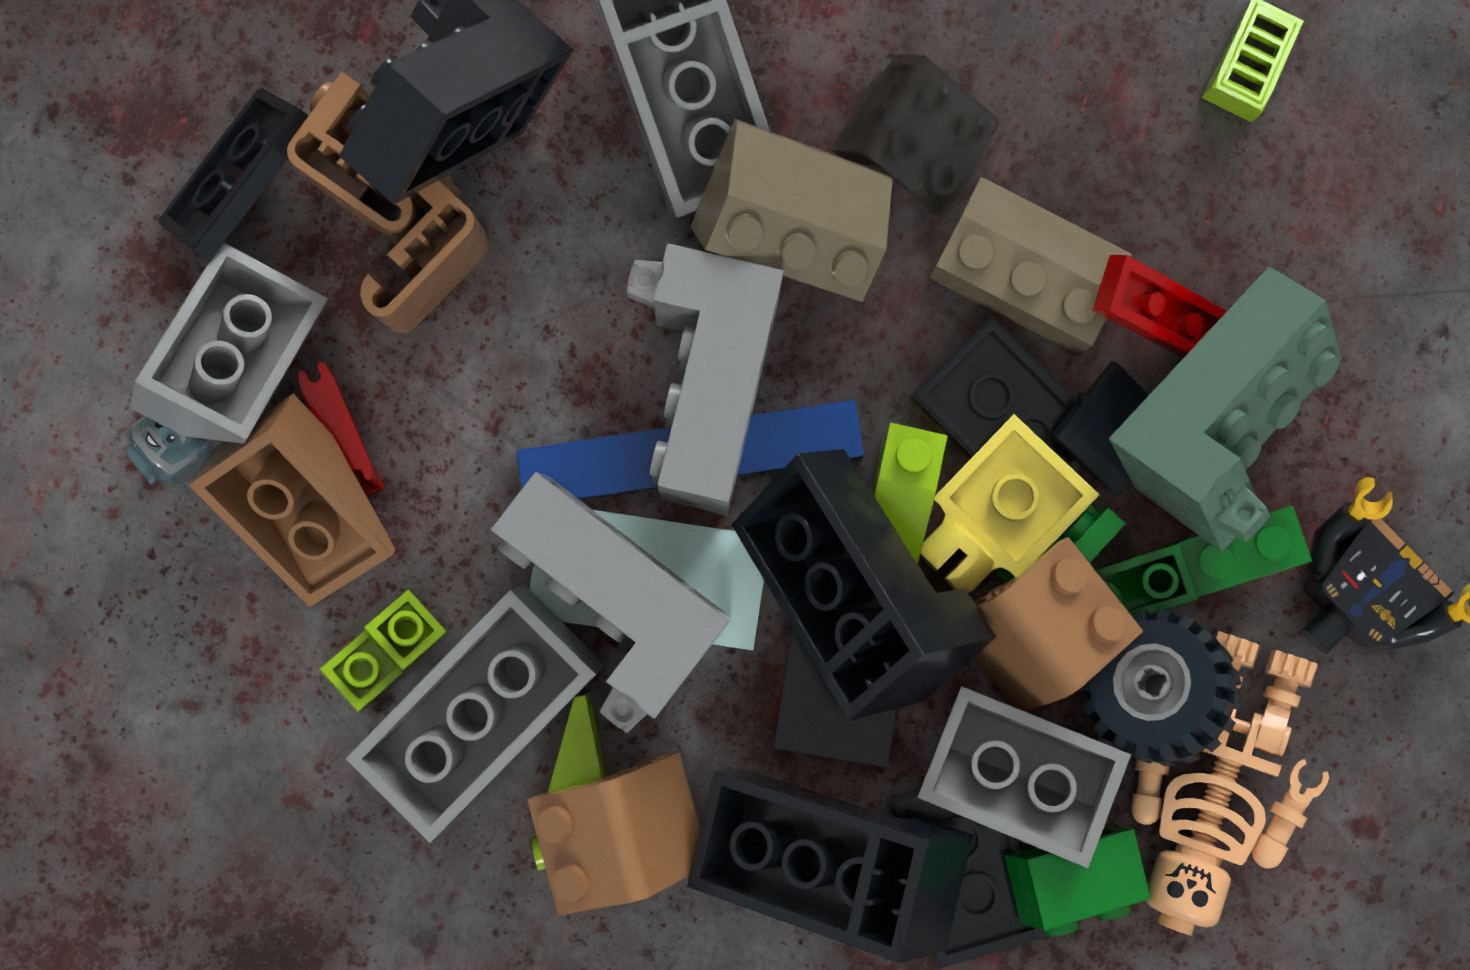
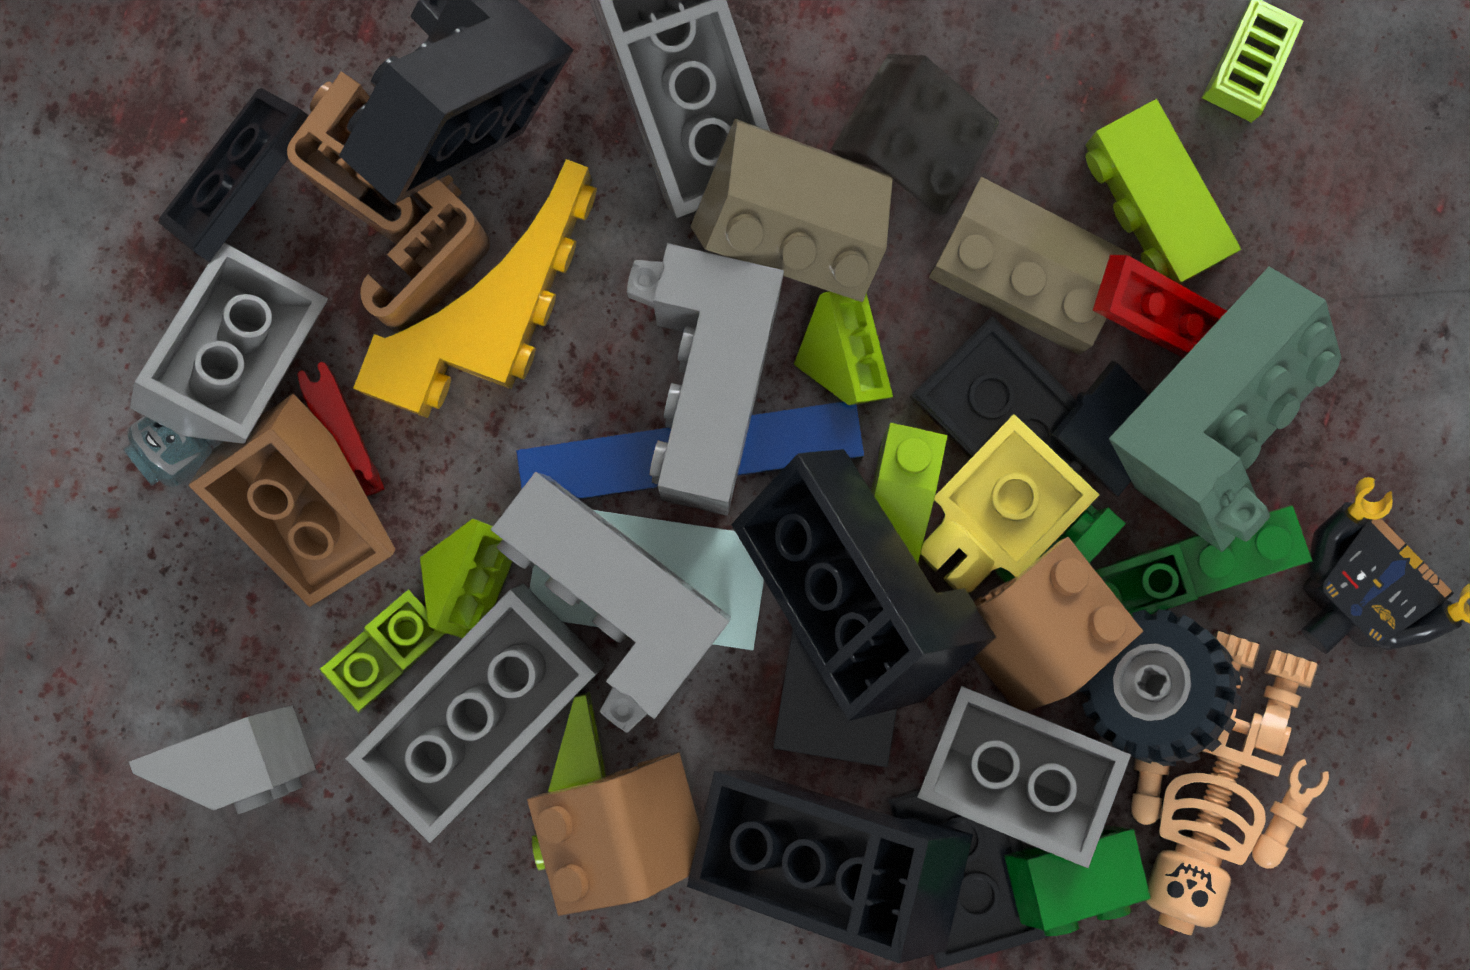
(235, 764): none -> light grey slope
(463, 578): none -> lime slope
(492, 322): none -> yellow arch
(844, 350): none -> lime slope
(1160, 194): none -> lime brick

